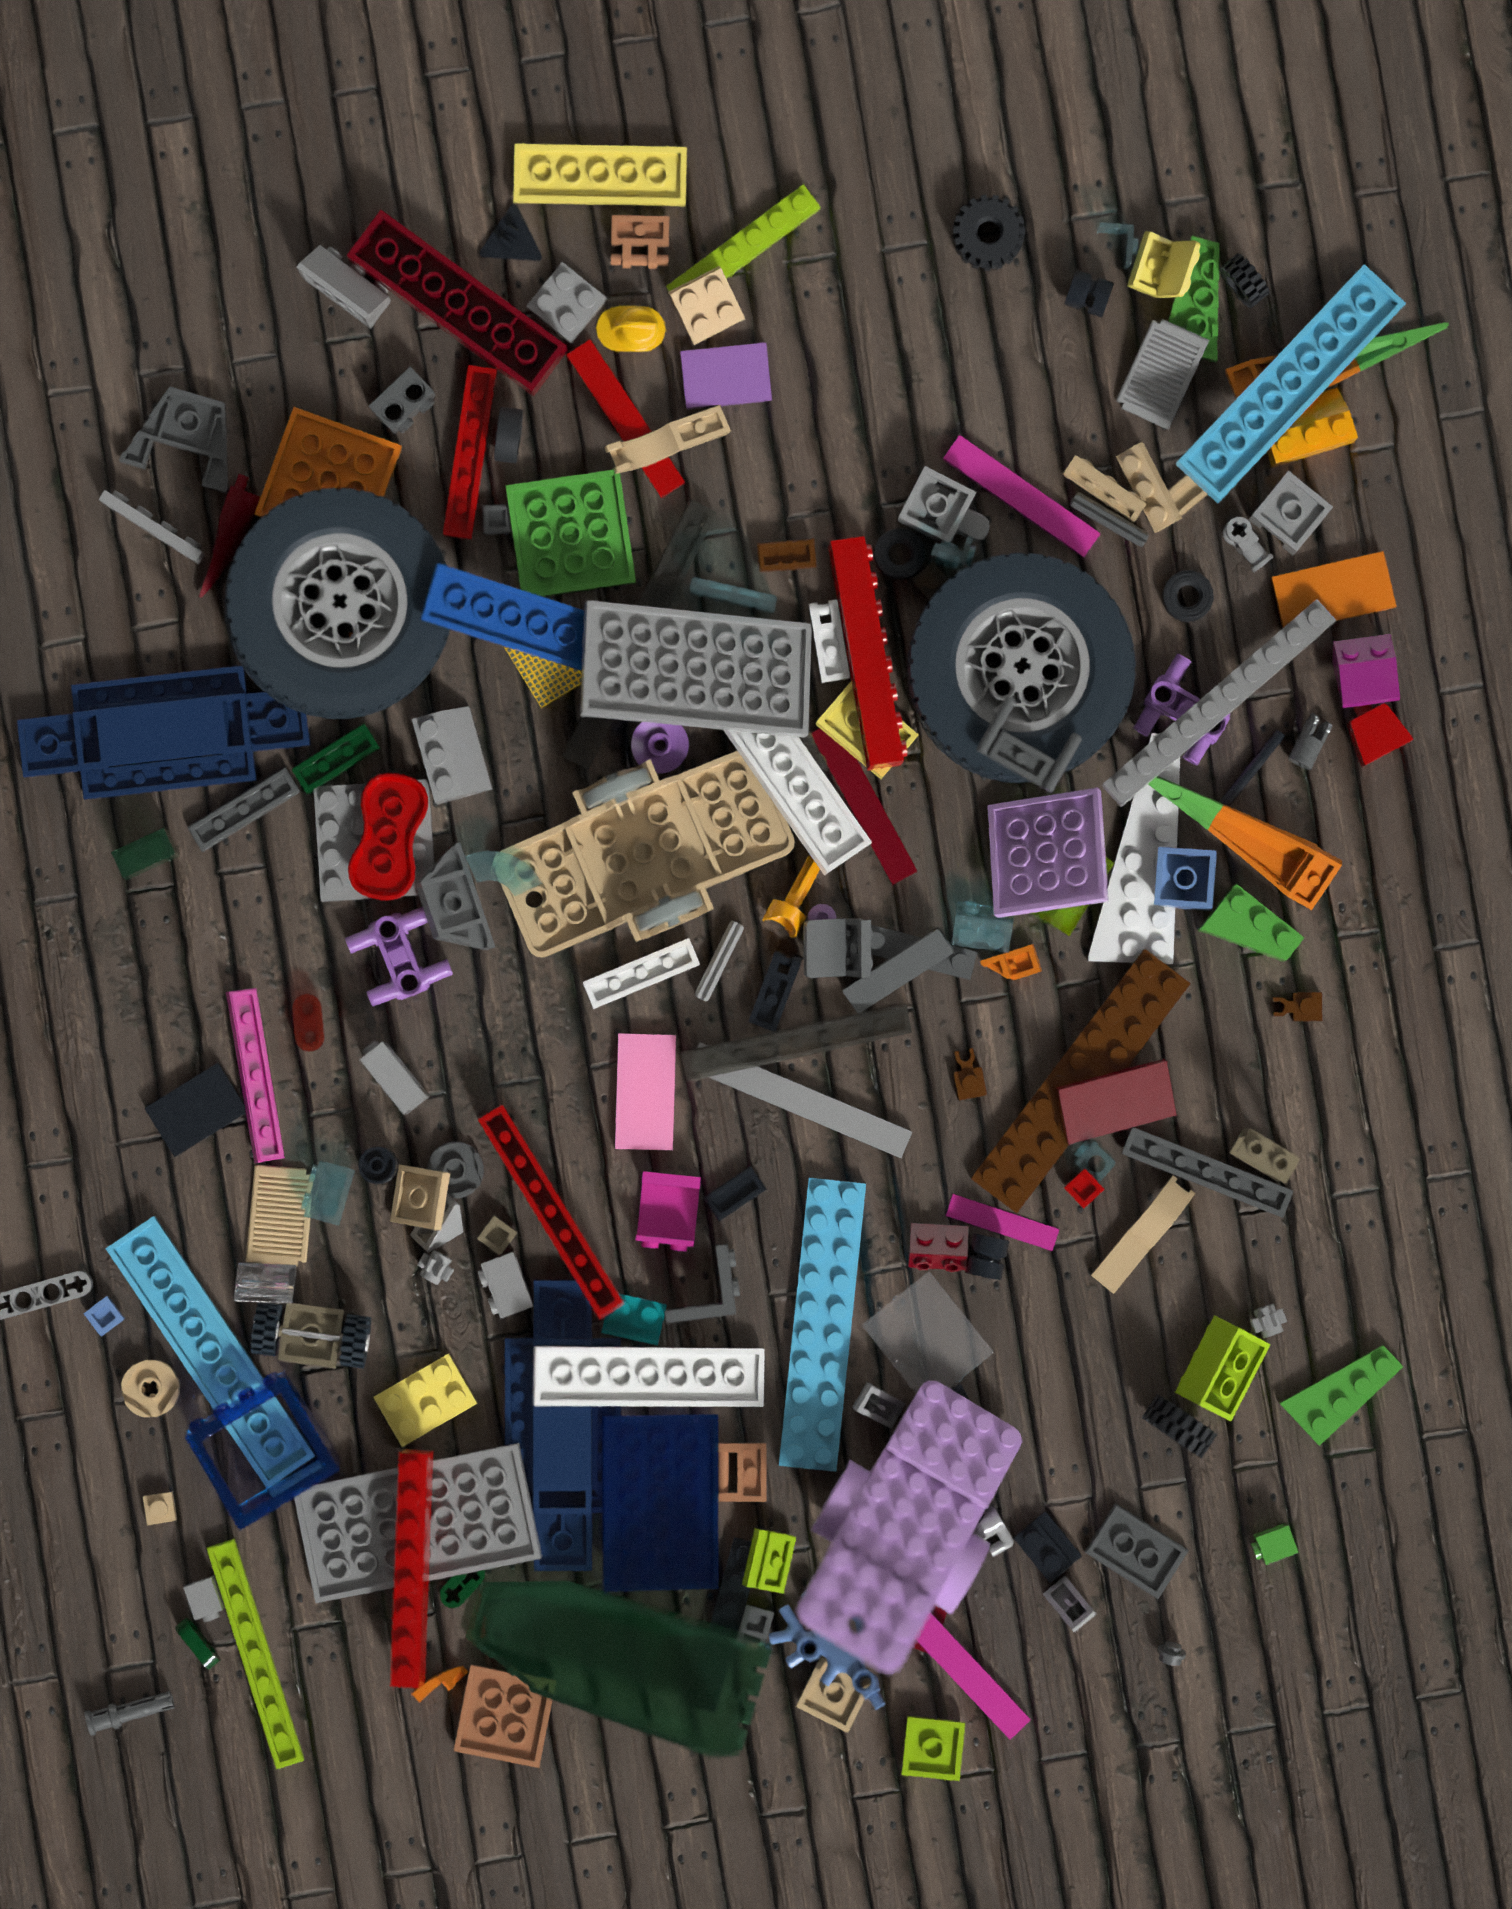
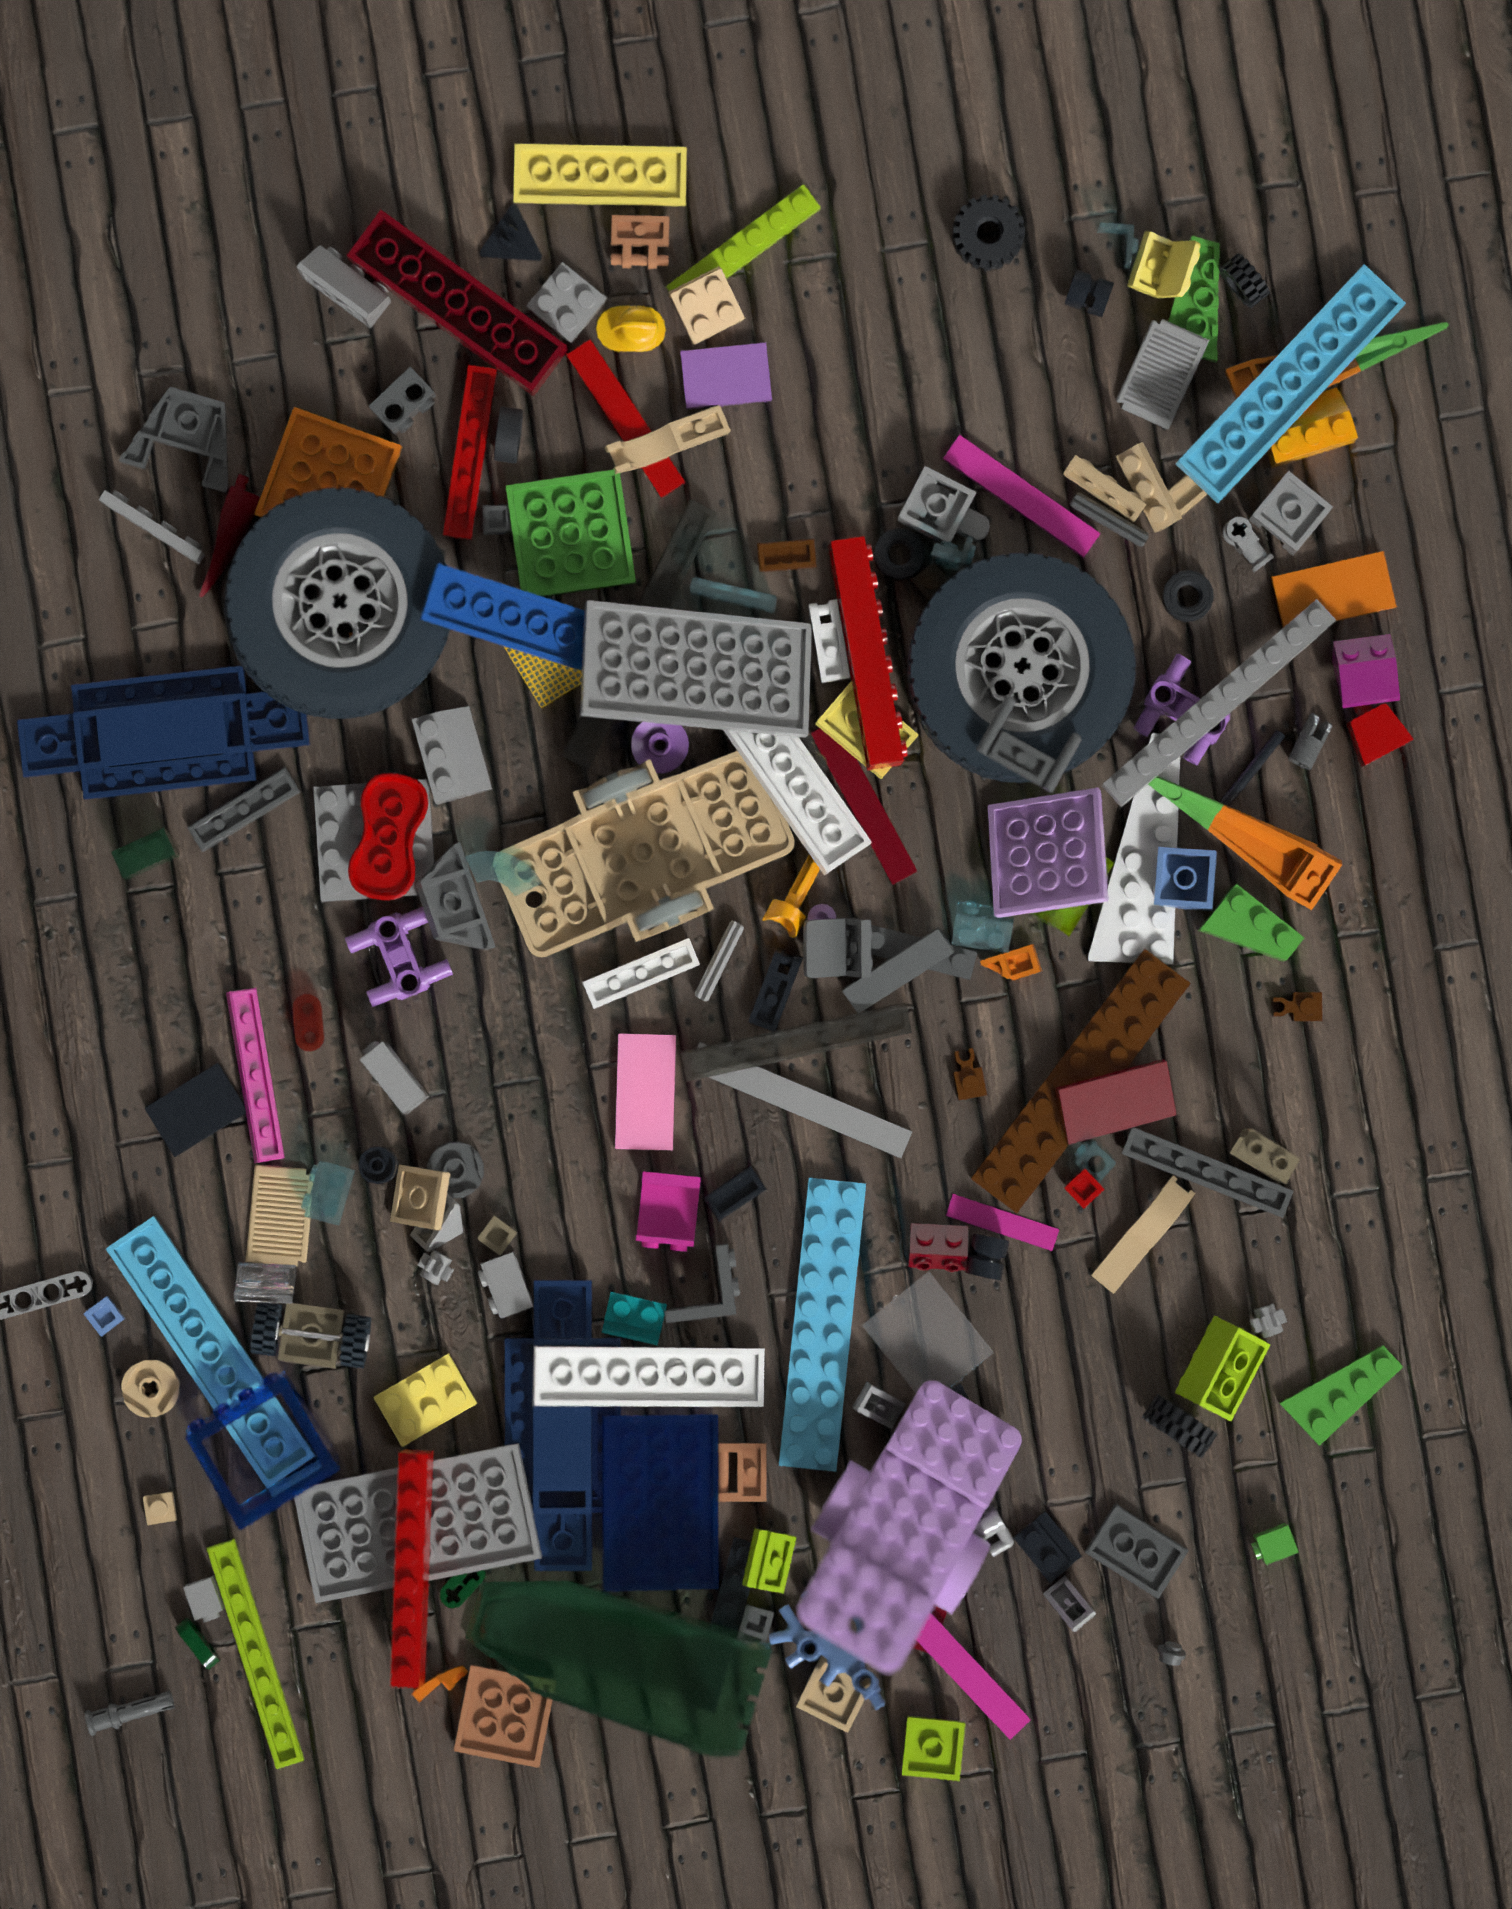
(336, 759): dark green plate -> none
(551, 1212): red brick -> none

